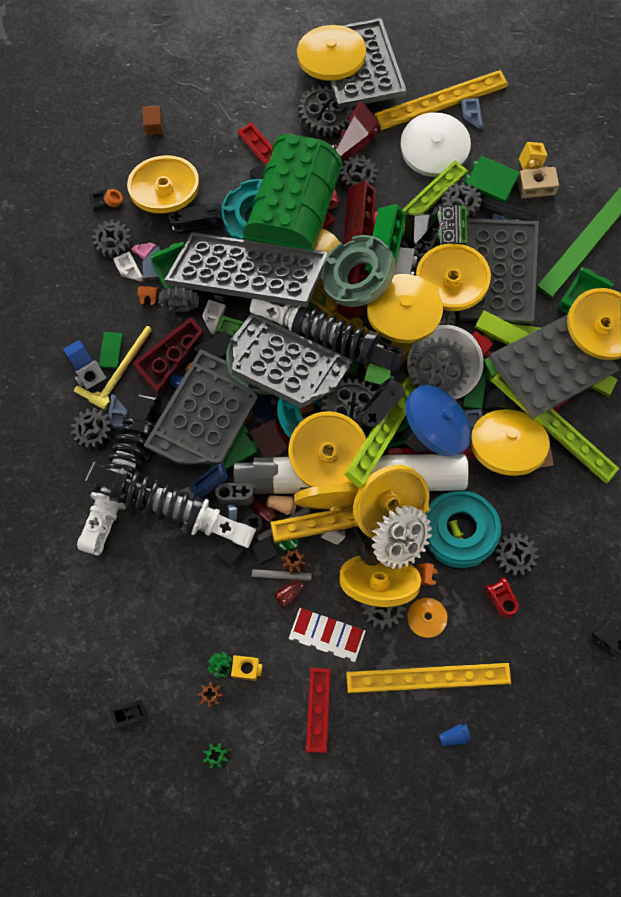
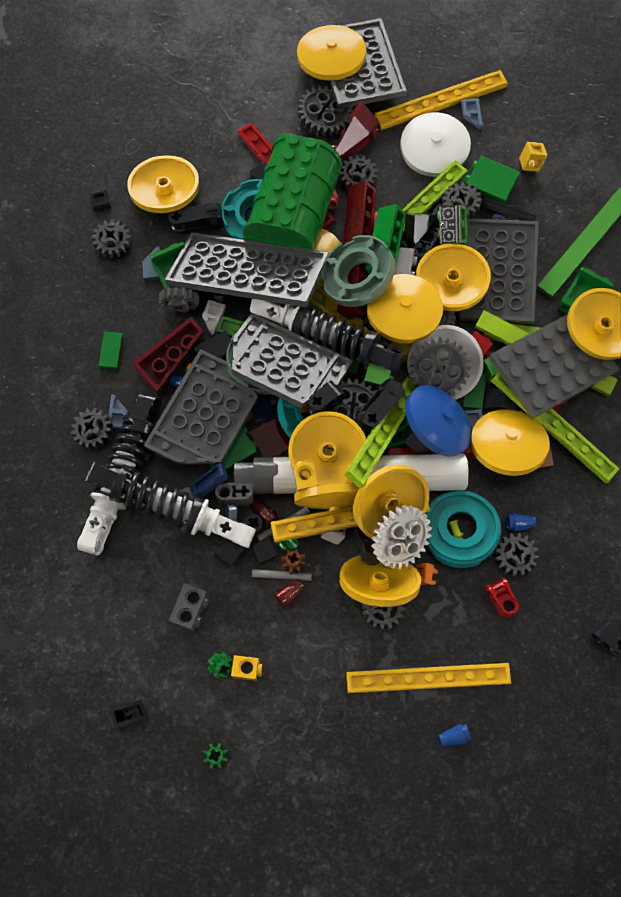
(78, 356): blue slope -> none
(98, 375): light grey brick -> none
(102, 399): light yellow bar -> none
(113, 198): orange tile -> none
(128, 267): white tile -> none
(143, 250): bright pink tile -> none
(152, 120): dark orange brick -> none
(152, 292): orange tile -> none
(184, 606): none -> dark grey brick
(206, 690): dark orange gear -> none
(283, 504): light nougat cone -> none
(304, 466): none -> yellow brick
(318, 710): red tile -> none
(326, 398): none -> black piece
(327, 634): sticker -> none
(424, 627): light orange dish -> none
(519, 522): none -> blue cone
(530, 188): tan brick -> none

